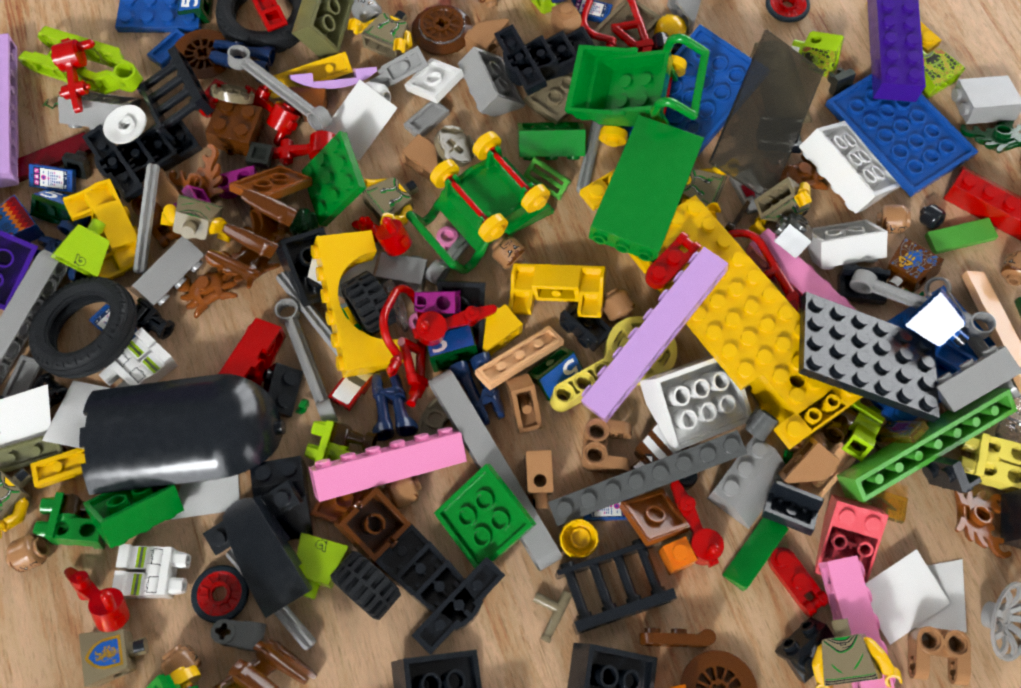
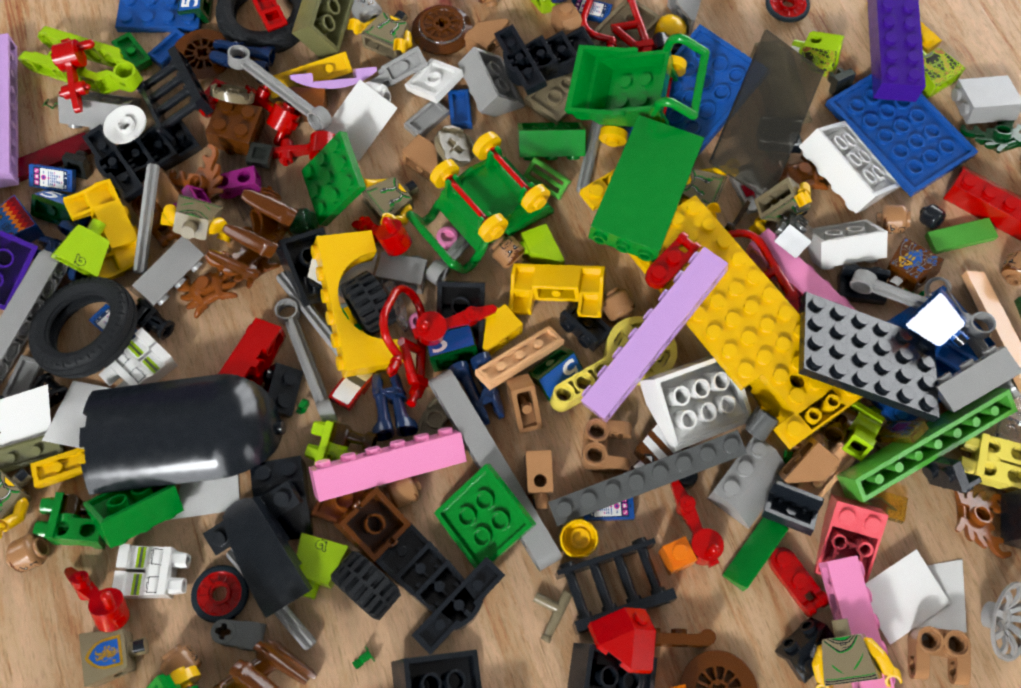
(132, 51): none -> green plate
(272, 182): dark orange tile -> none
(362, 659): none -> green piece
(438, 301): magenta leg -> none
(460, 108): none -> blue tile
(541, 246): none -> lime slope
(628, 637): none -> red slope
(654, 517): dark orange tile -> none

